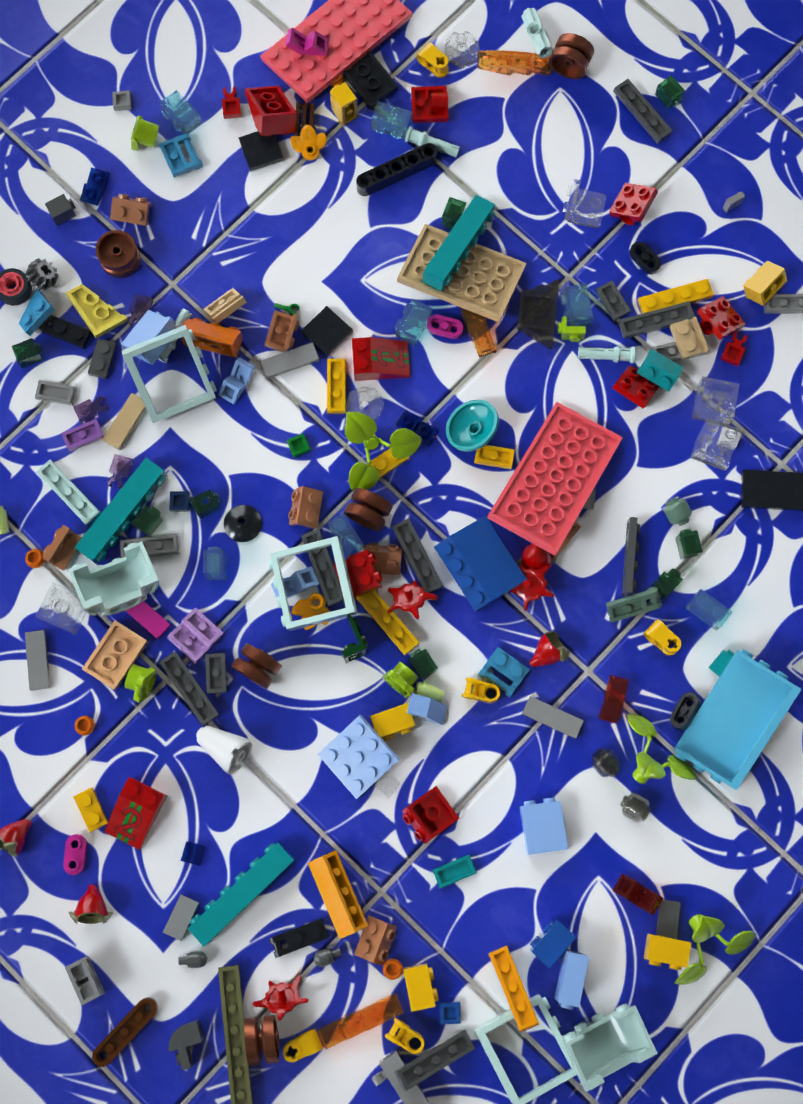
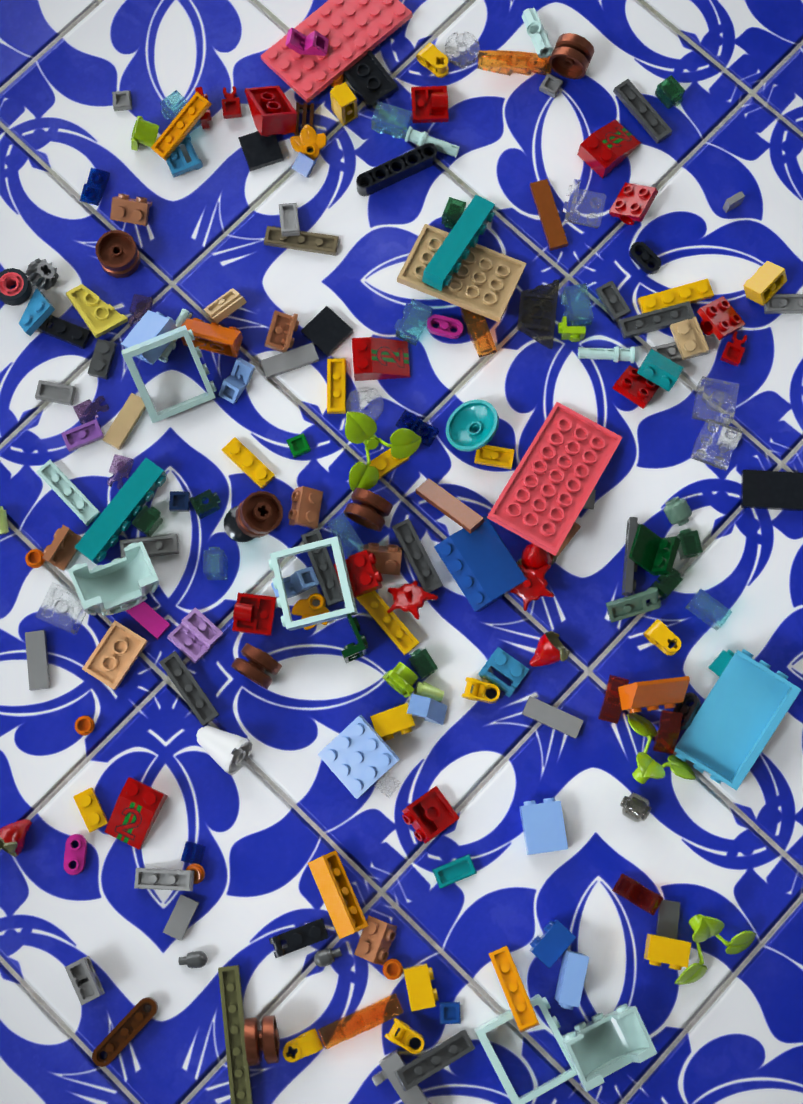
(27, 352): brick -> none
(61, 209): dark grey brick -> none
(91, 908): red hat -> none
(140, 681): lime piece -> none
(164, 879): none -> light grey tile
(181, 126): none -> light orange tile
(182, 1038): dark grey brick -> none
(199, 872): none -> orange plate
(207, 115): none -> red plate
(216, 673): dark grey plate -> none
(241, 894): teal brick -> none
(248, 463): none -> yellow plate
(254, 614): none -> red plate
(259, 514): none -> copper wheel
(281, 998): red piece -> none
(287, 308): green hand -> none
(289, 219): none -> light grey tile
(304, 164): none -> tile
(305, 242): none -> dark tan tile
(449, 505): none -> tile
(548, 214): none -> dark orange tile
(551, 85): none -> light grey tile
(606, 762): clear smoke head -> none
(607, 147): none -> red slope
(653, 694): none -> orange slope
(654, 552): none -> dark green bracket
(668, 732): none -> clear red slope

